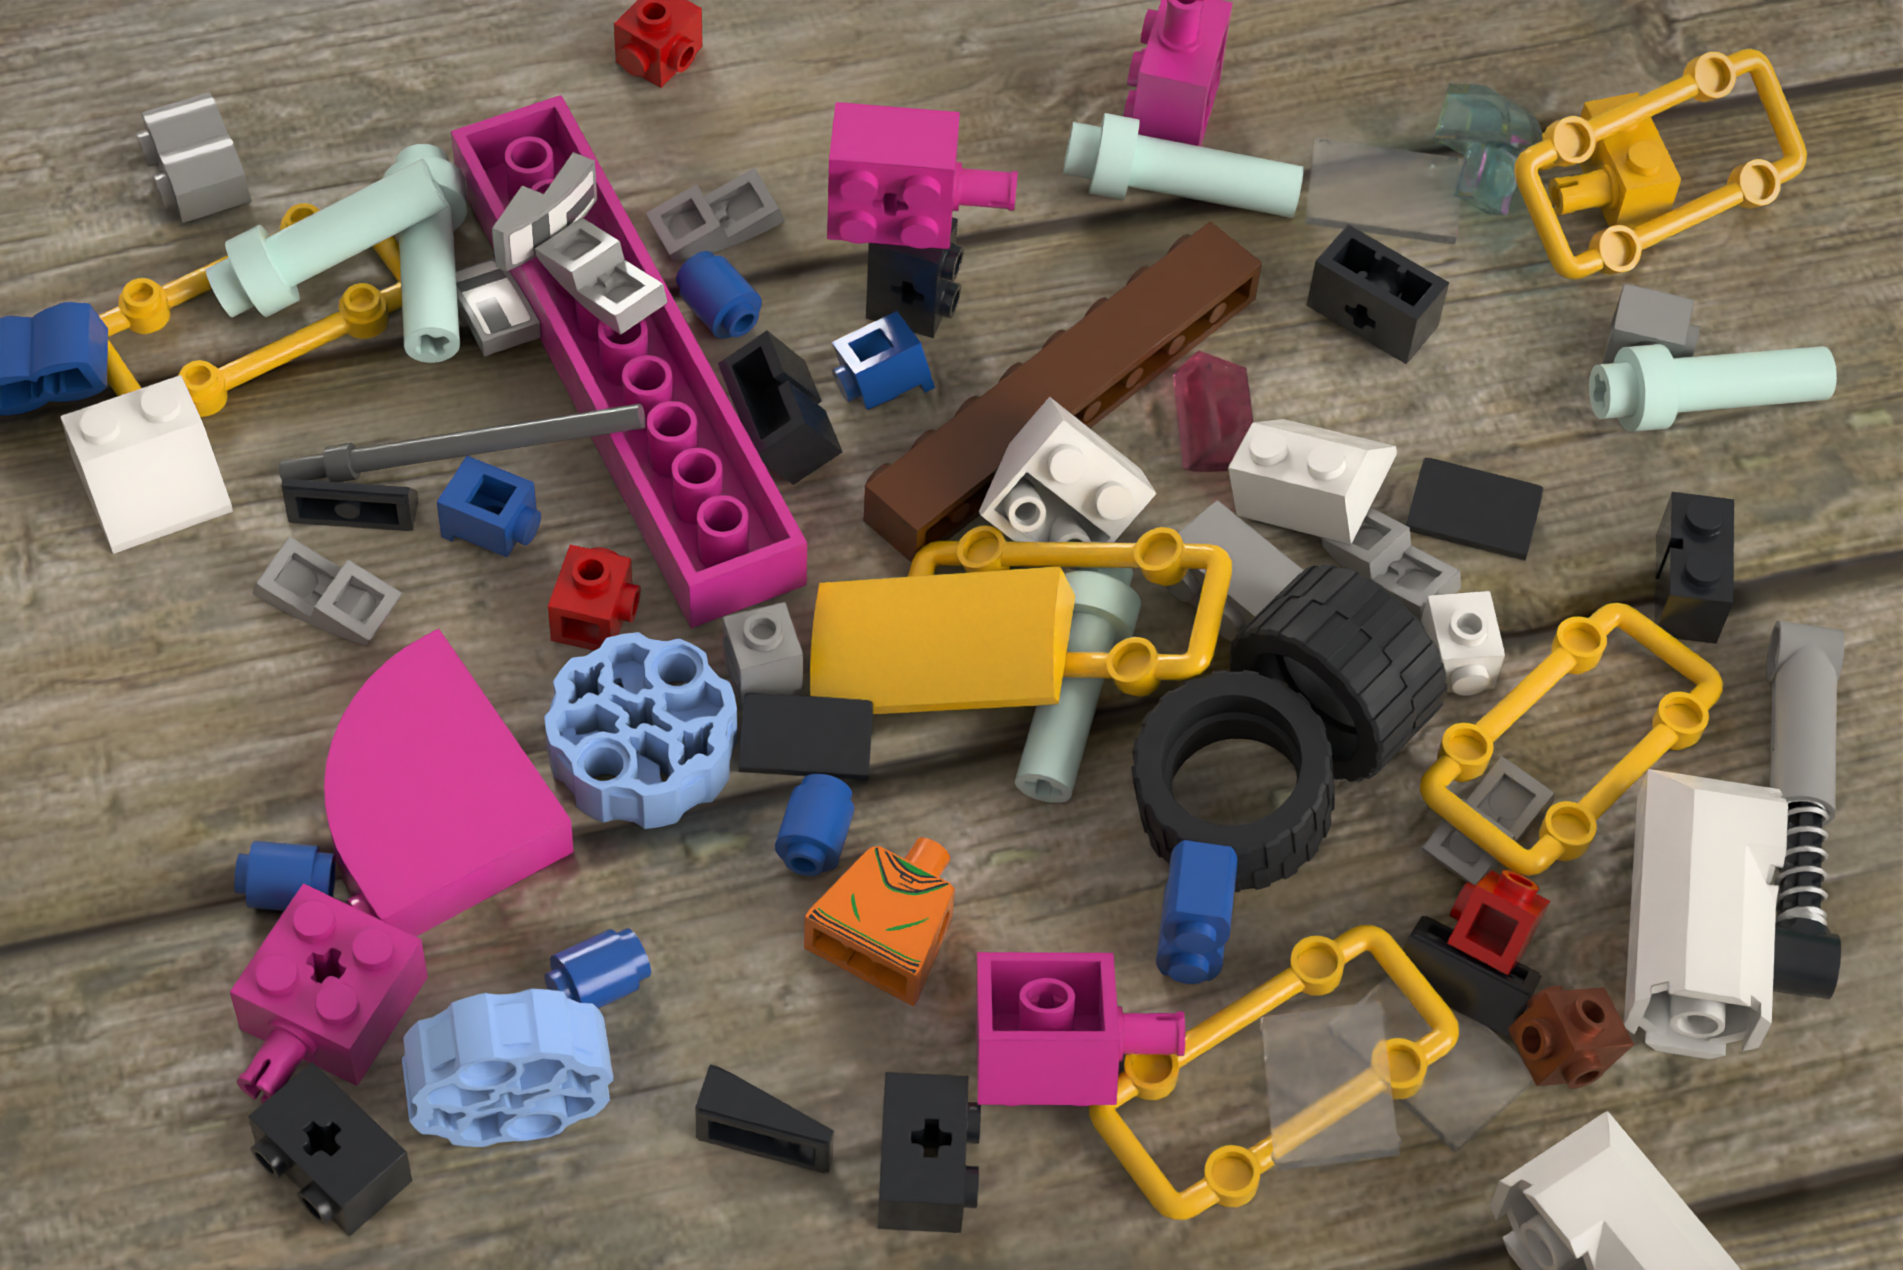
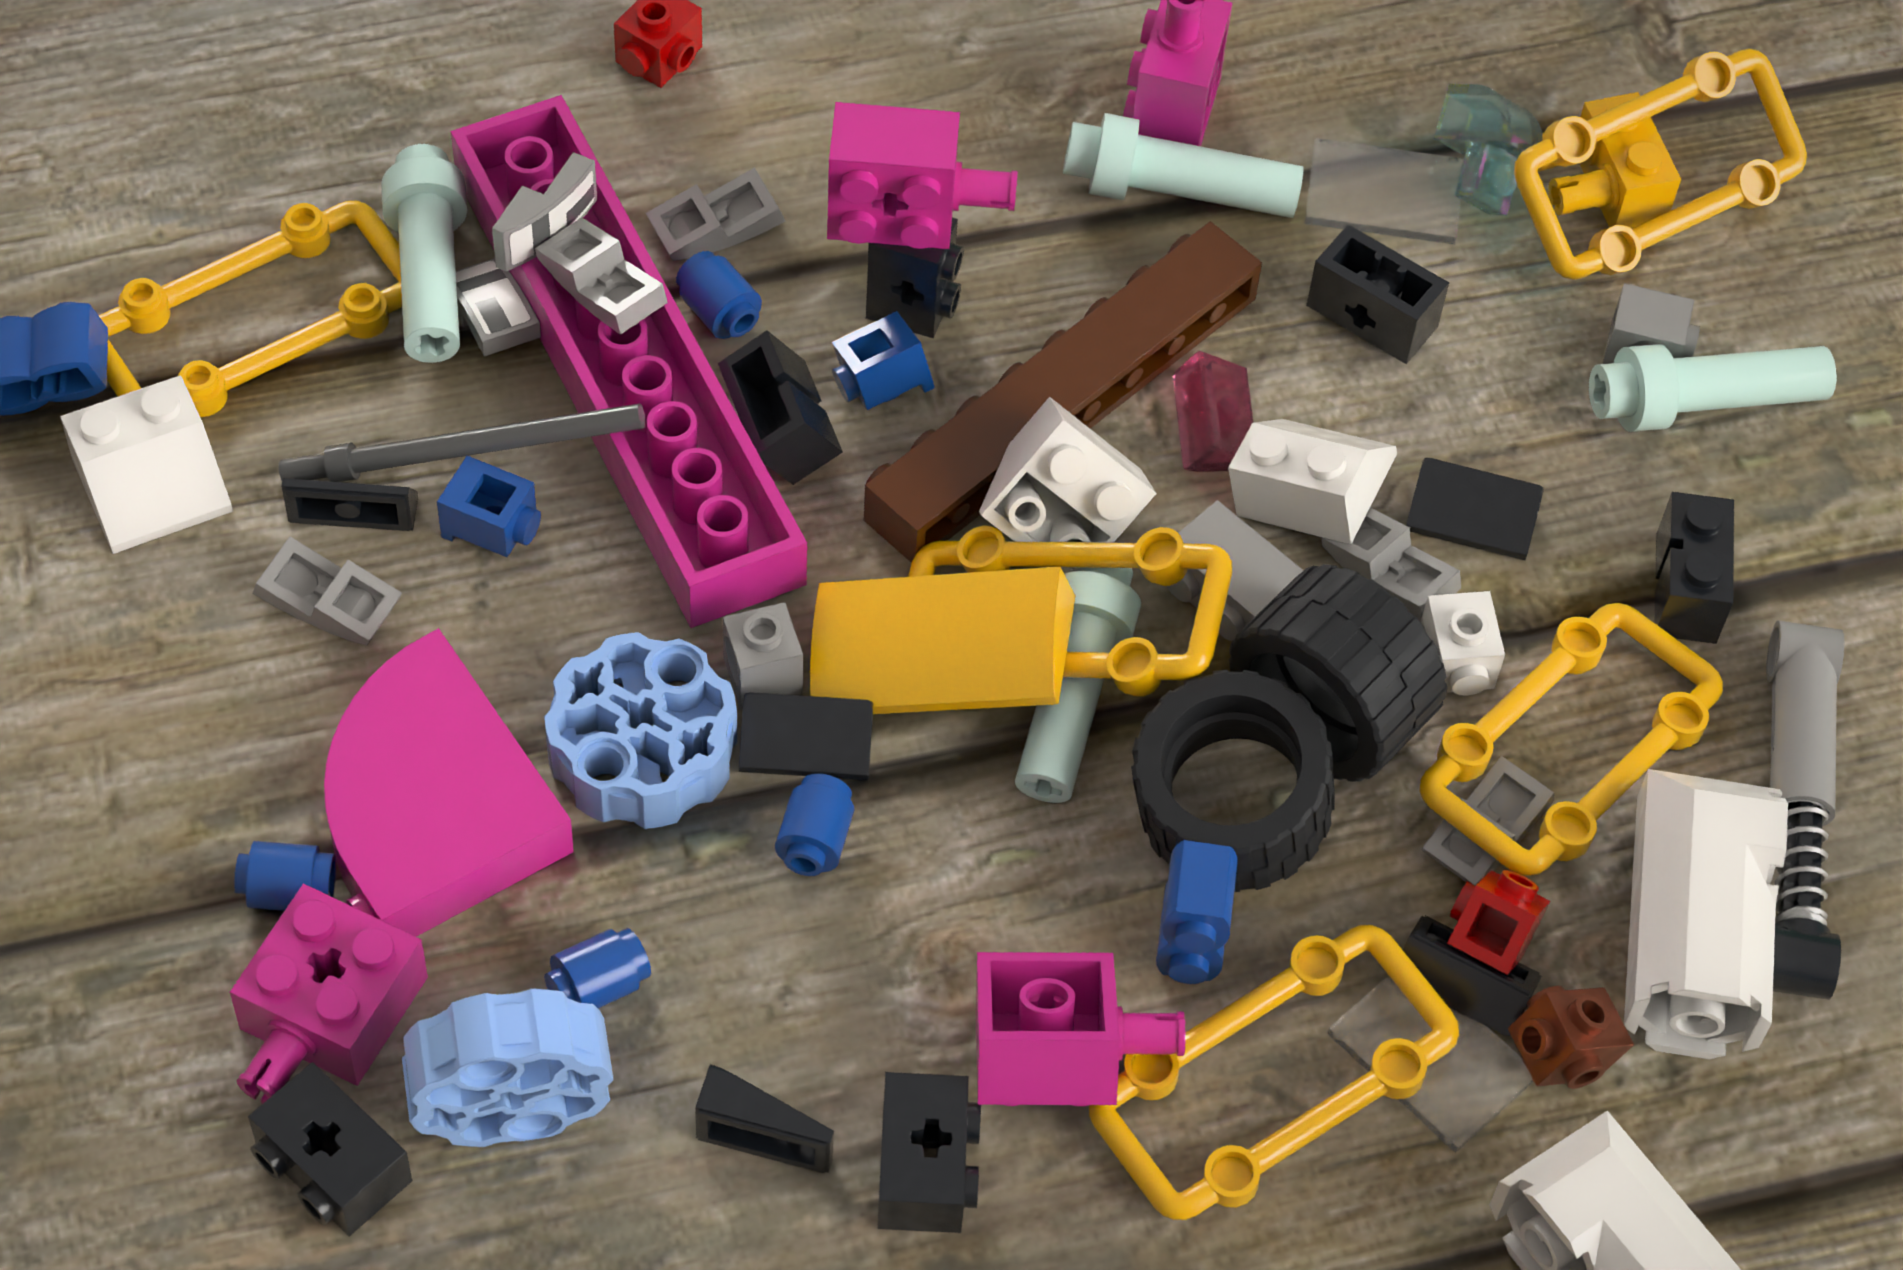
(194, 158): light grey brick -> none
(267, 268): light aqua piece -> none
(592, 597): red brick -> none
(886, 918): orange torso -> none
(1329, 1086): clear piece -> none

